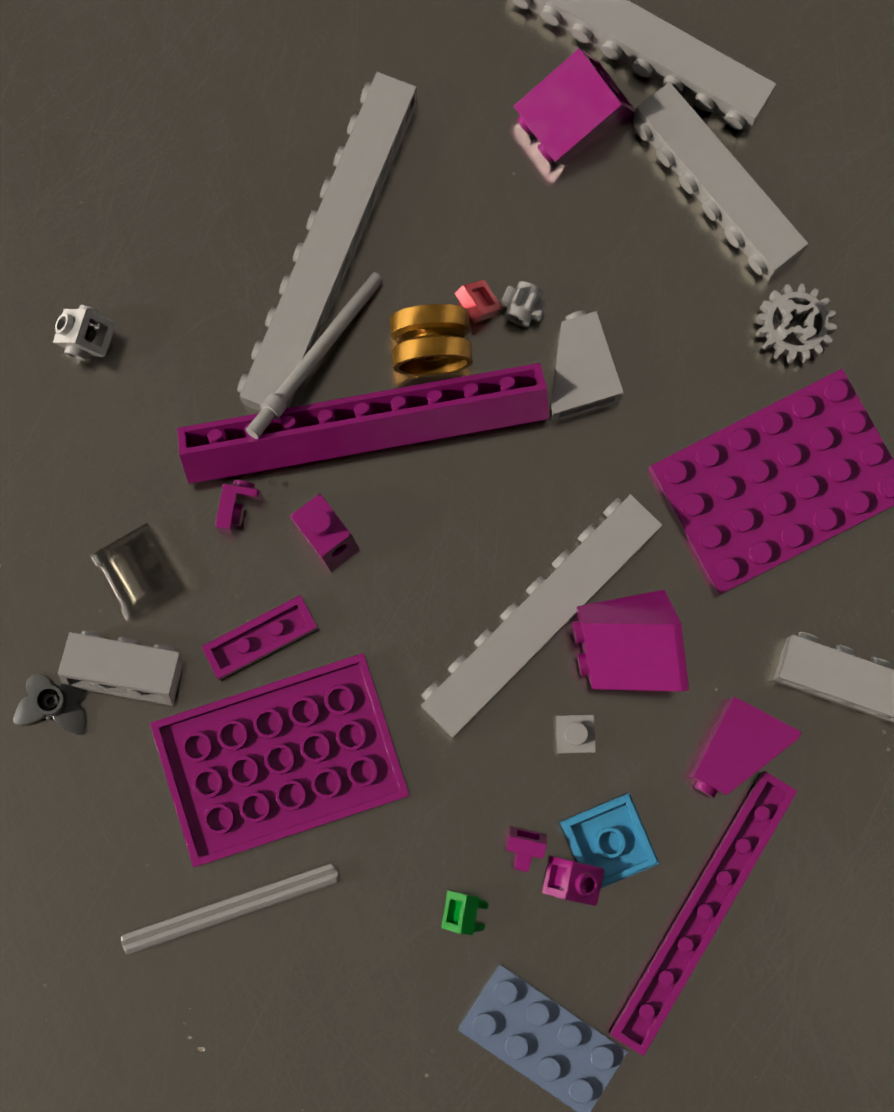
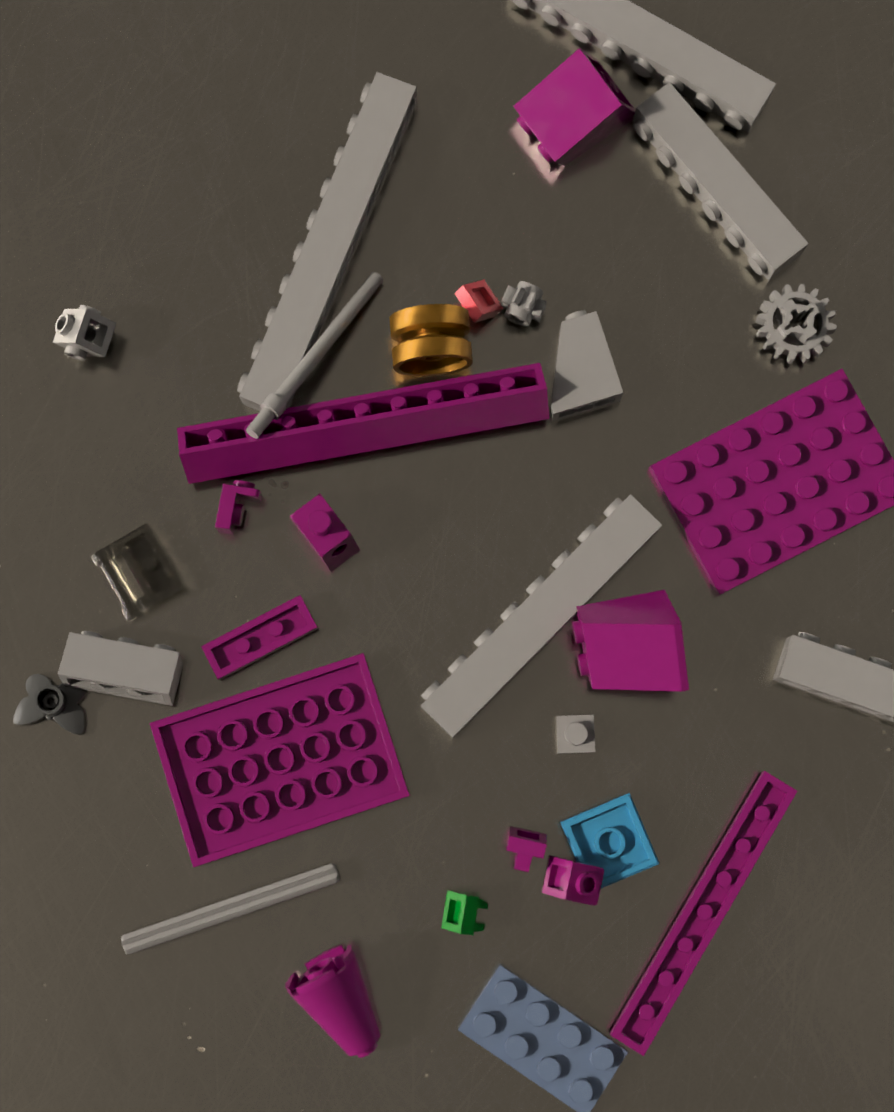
(338, 1000): none -> magenta cone
(739, 747): magenta slope -> none

